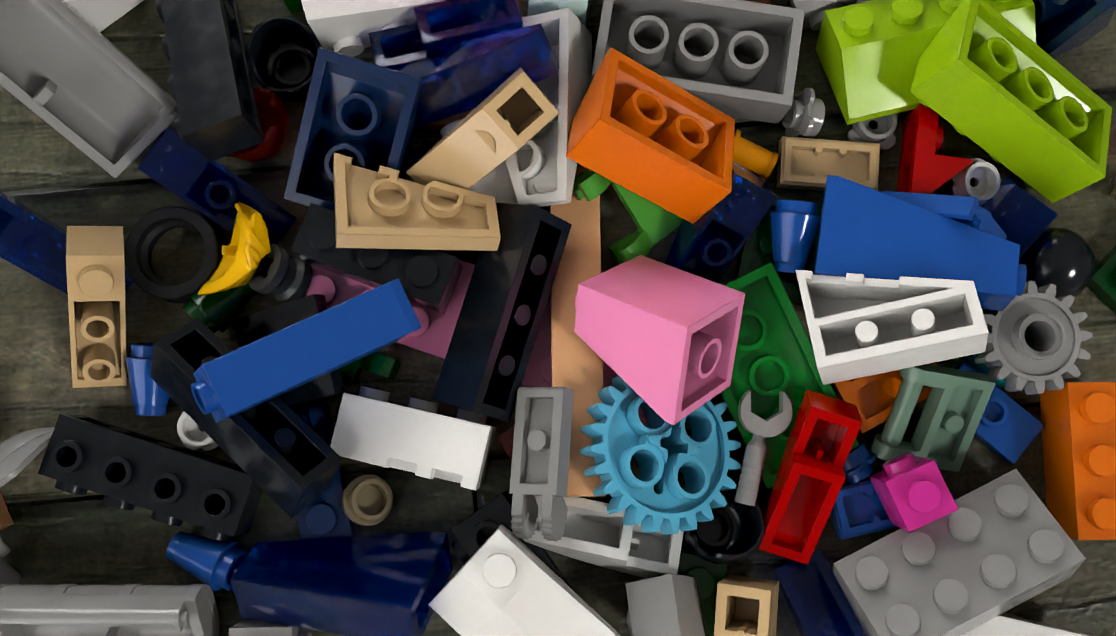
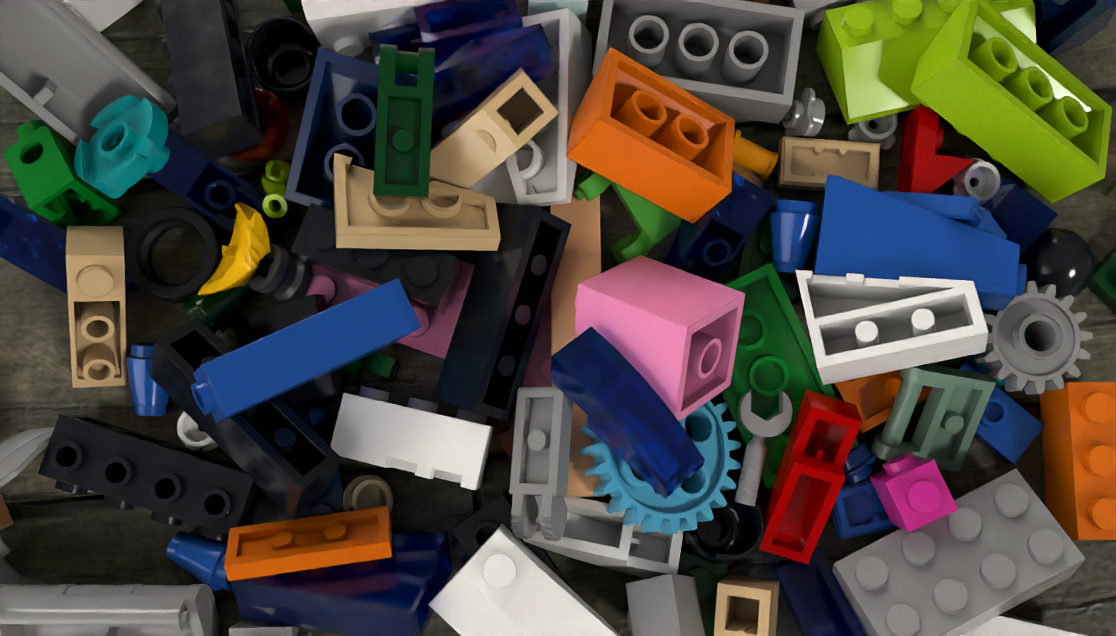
(45, 171): none -> green torso
(124, 147): none -> teal plate
(274, 185): none -> lime arm
(308, 543): none -> orange plate
(403, 124): none -> dark green plate
(625, 411): none -> clear blue slope

